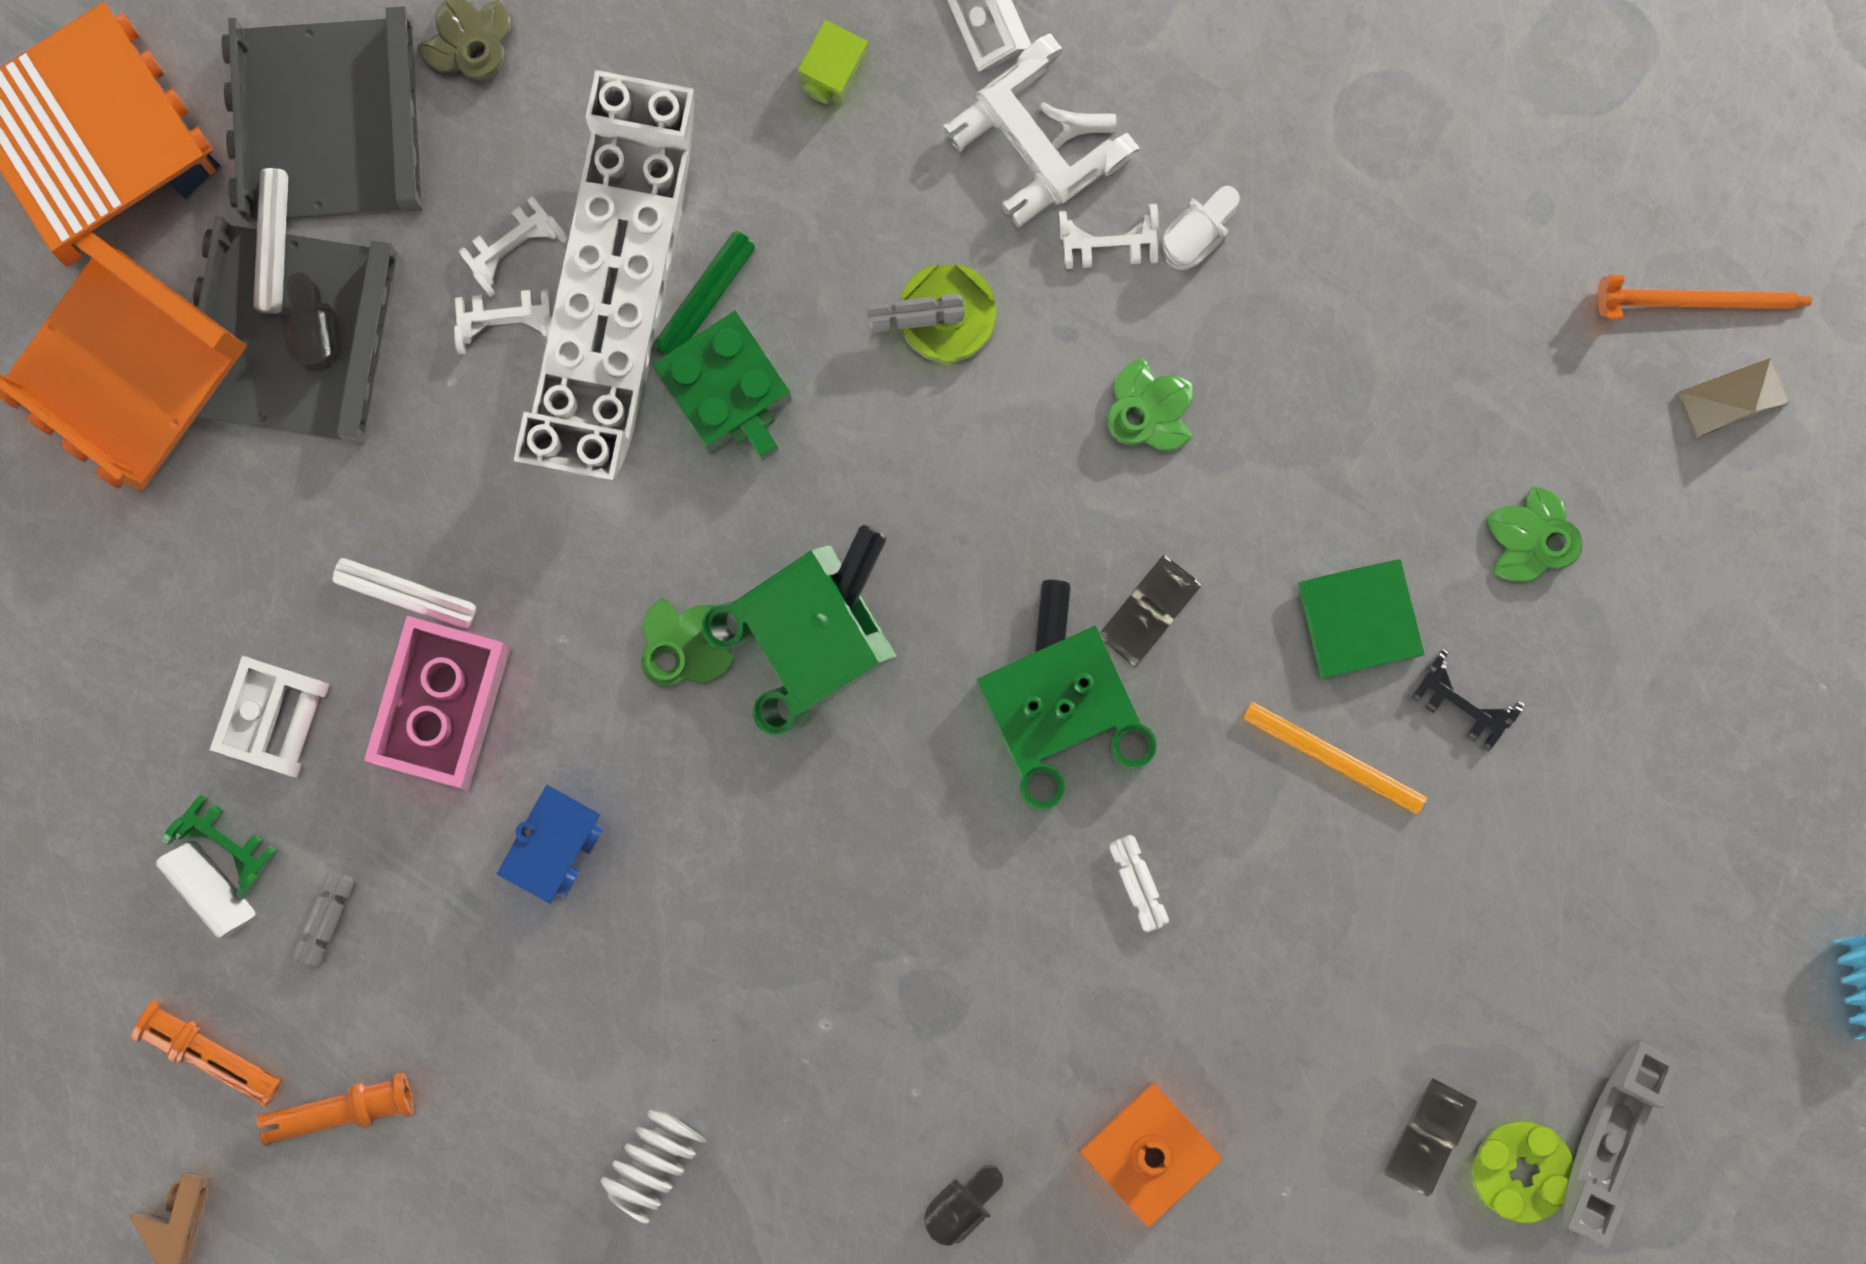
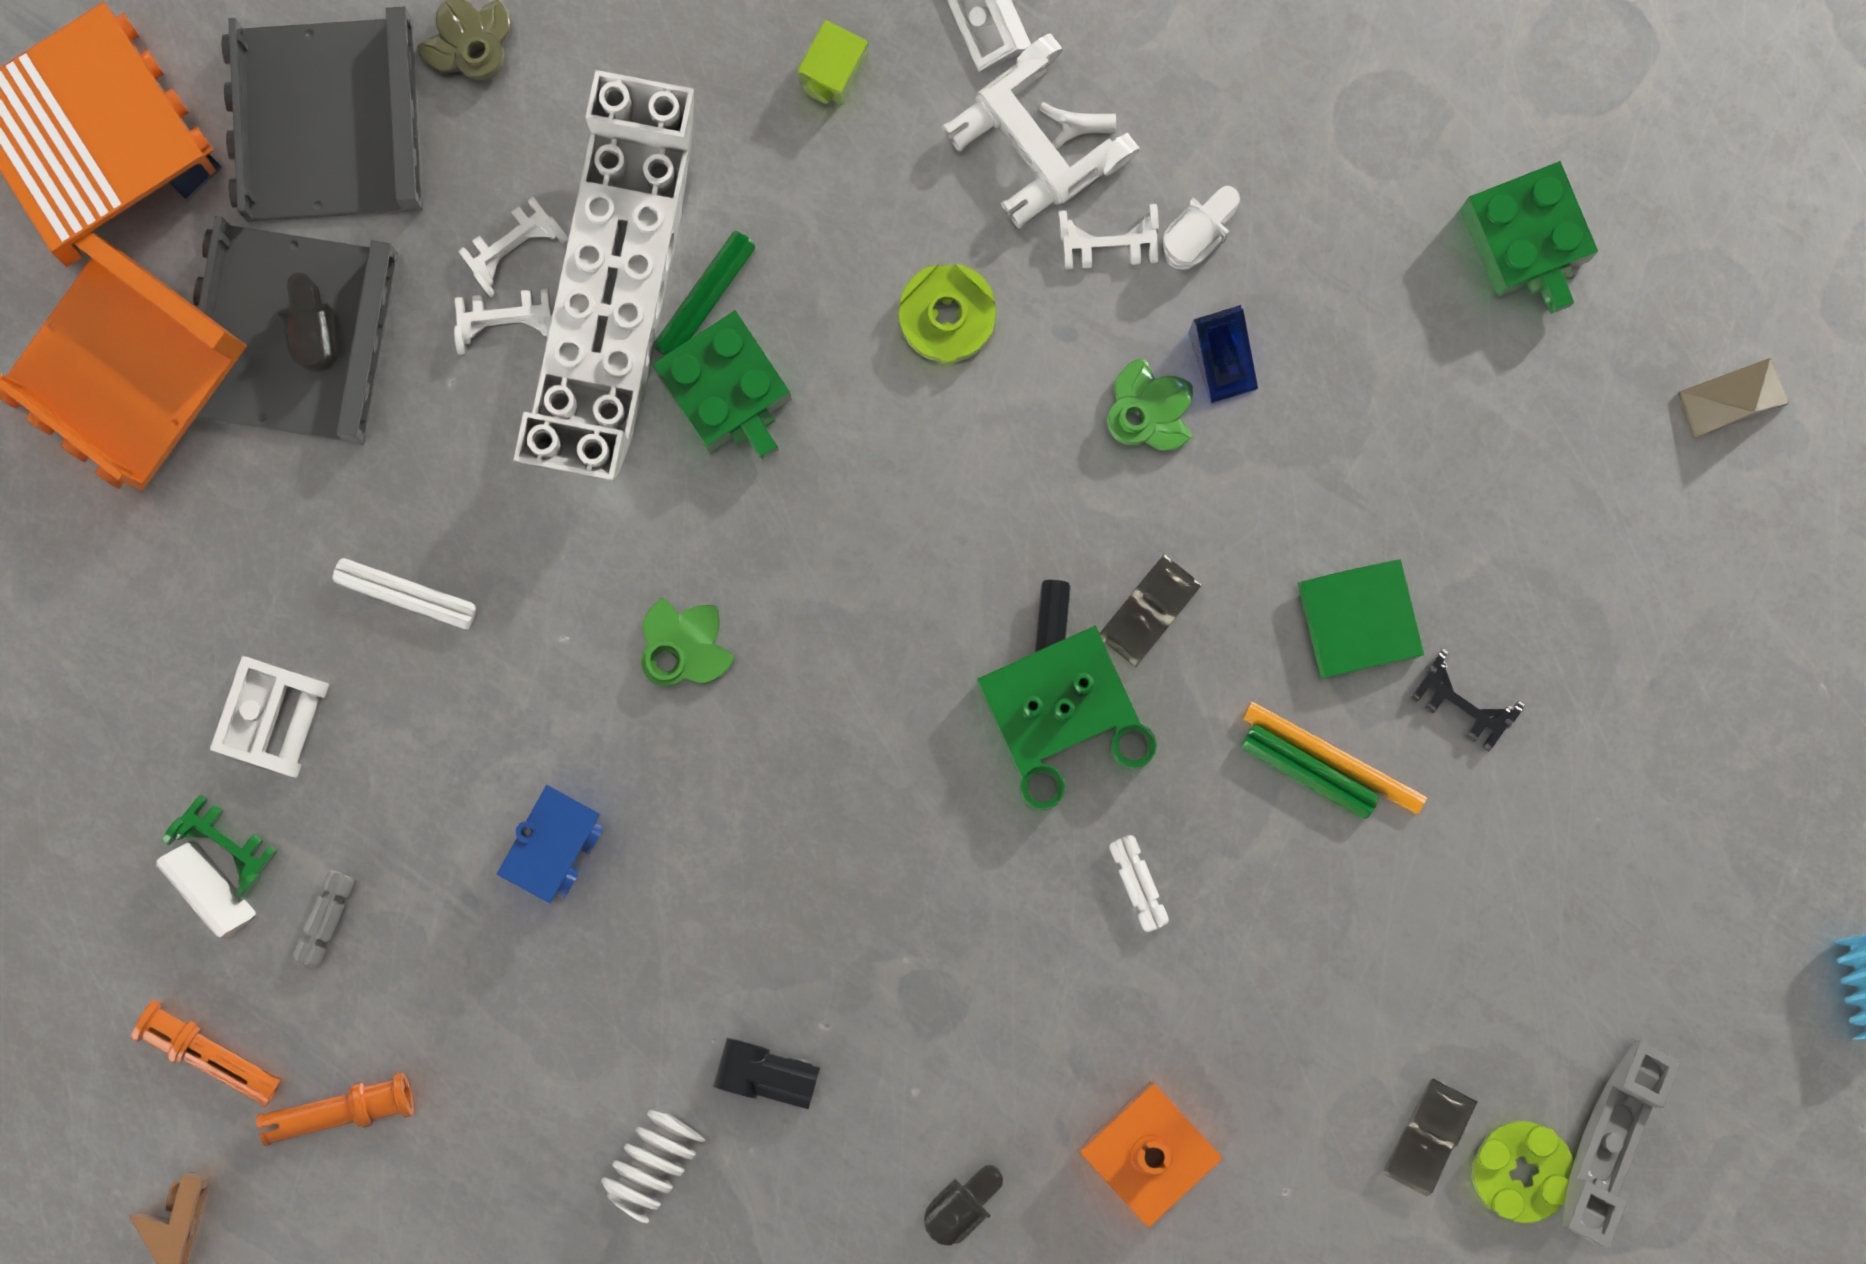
(270, 241): white axle -> none
(437, 703): bright pink brick -> none
(754, 1071): none -> black piece
(809, 629): green piece -> none
(915, 312): light grey axle -> none
(1224, 353): none -> clear blue slope
(1310, 772): none -> green axle
(1527, 533): bright green plate -> none
(1531, 234): none -> green hinge
(1612, 297): orange piece -> none

